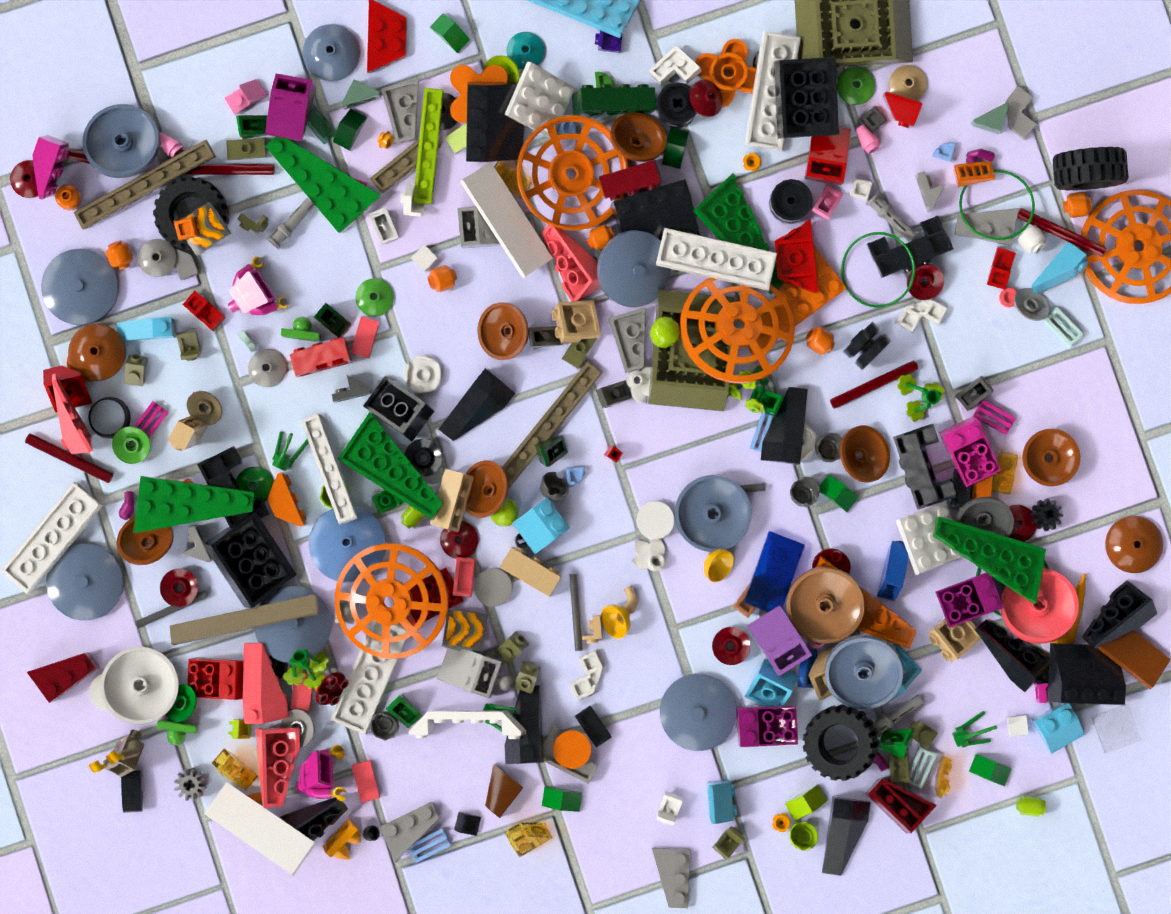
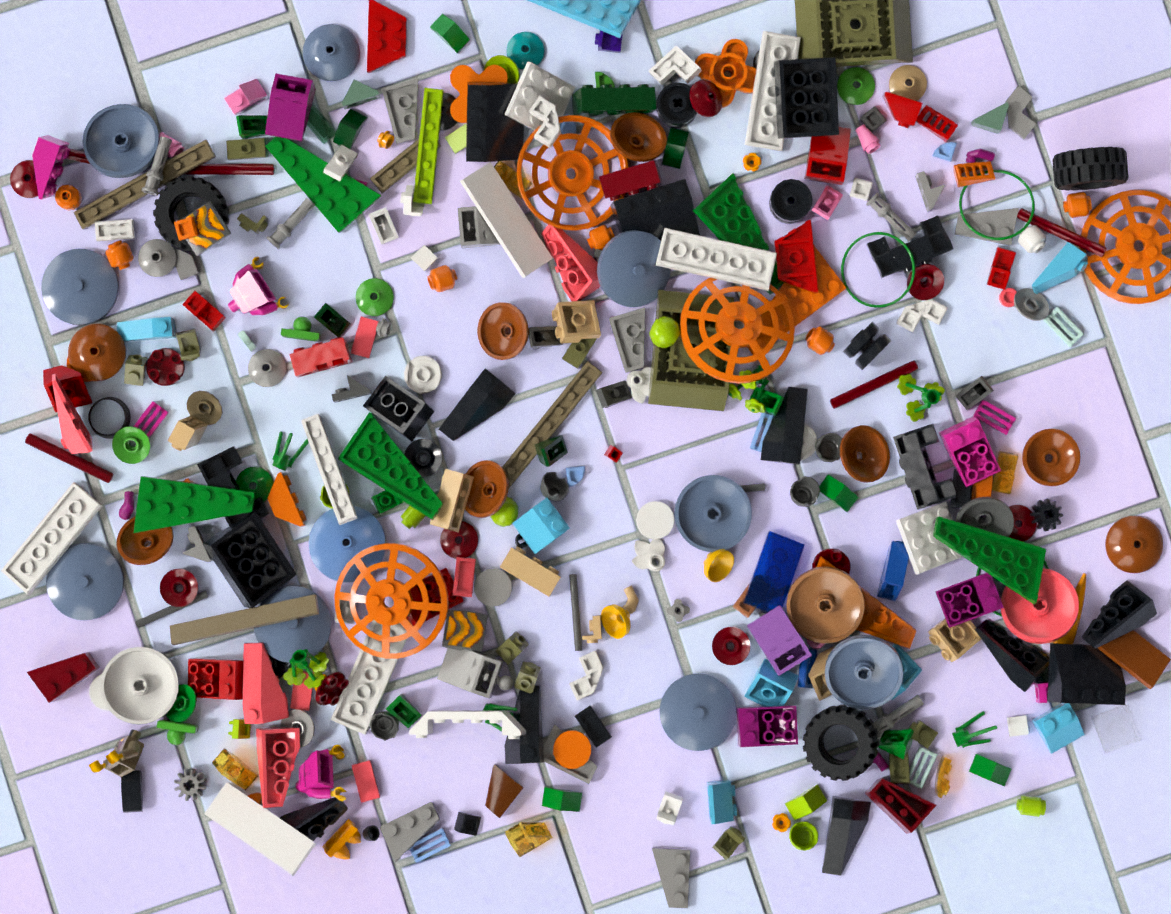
(114, 230): none -> white plate
(155, 174): none -> light grey pin
(165, 367): none -> dark red dish
(340, 163): none -> white plate
(383, 328): none -> light grey plate
(550, 128): none -> white tile
(678, 605): none -> light grey plate
(932, 128): none -> red slope

